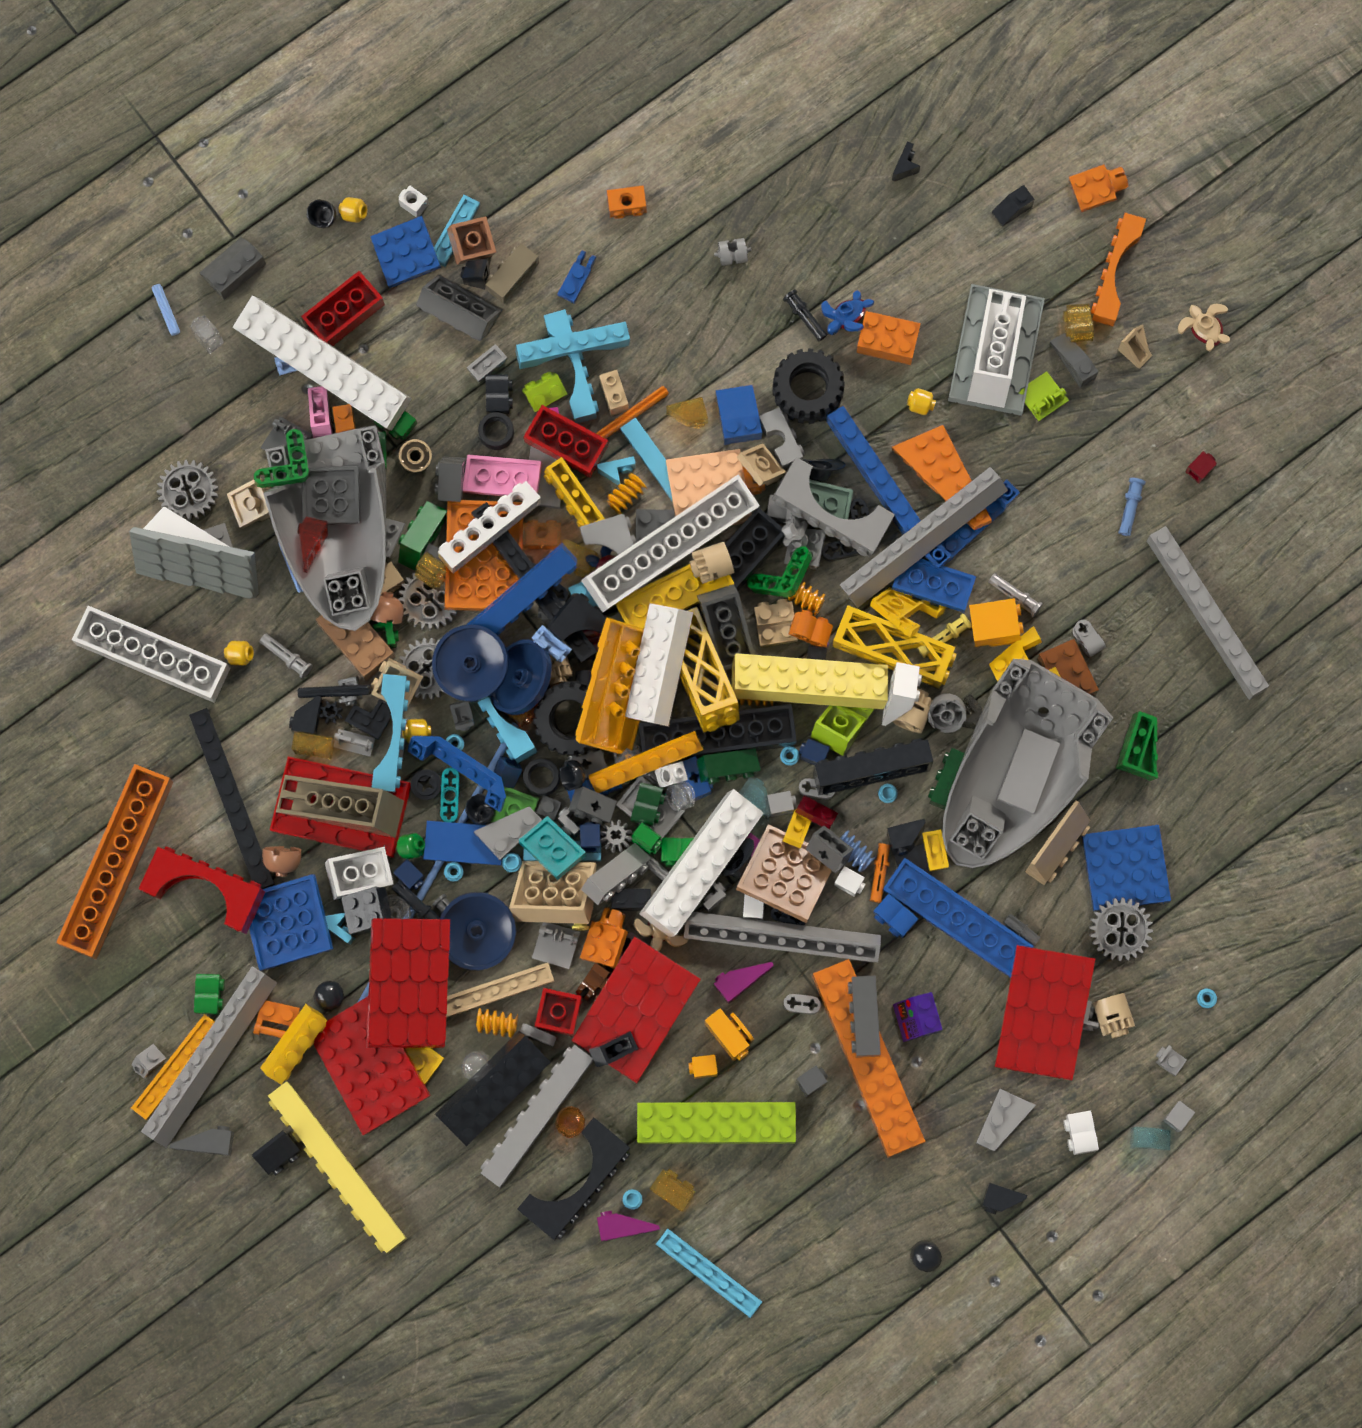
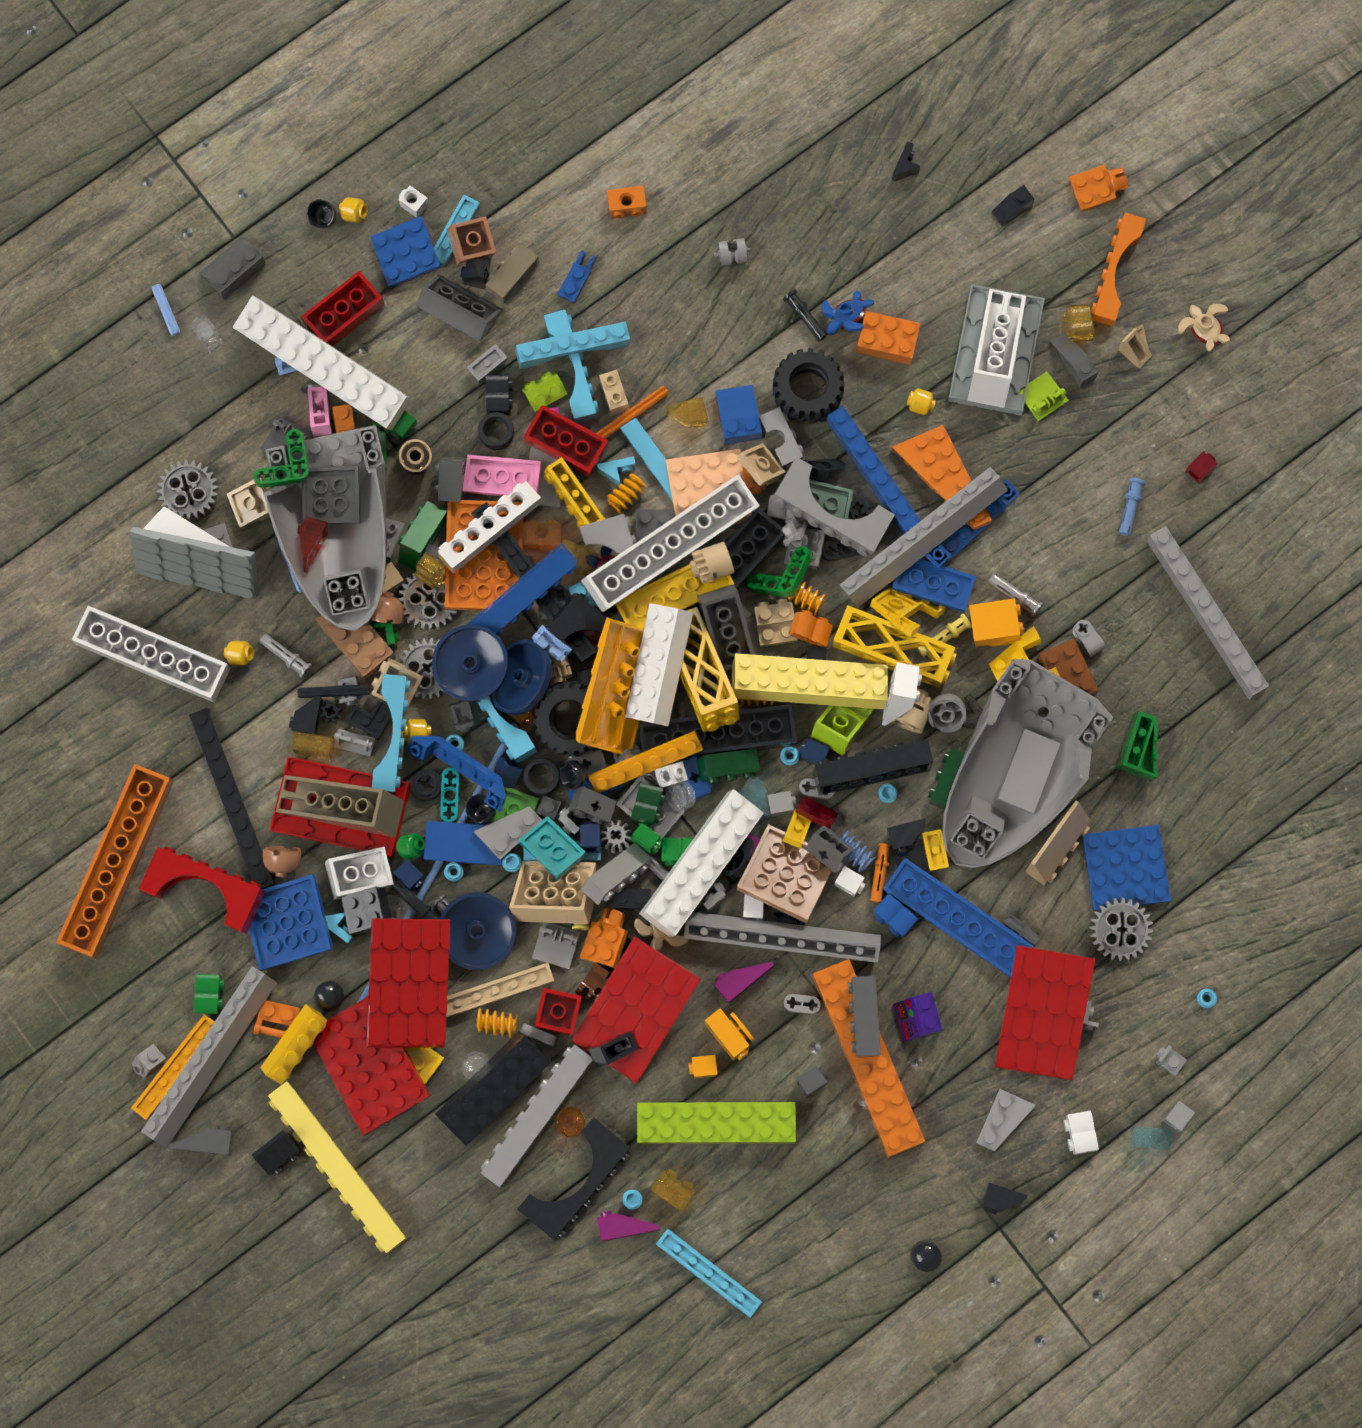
(1114, 1015): tan gear -> none

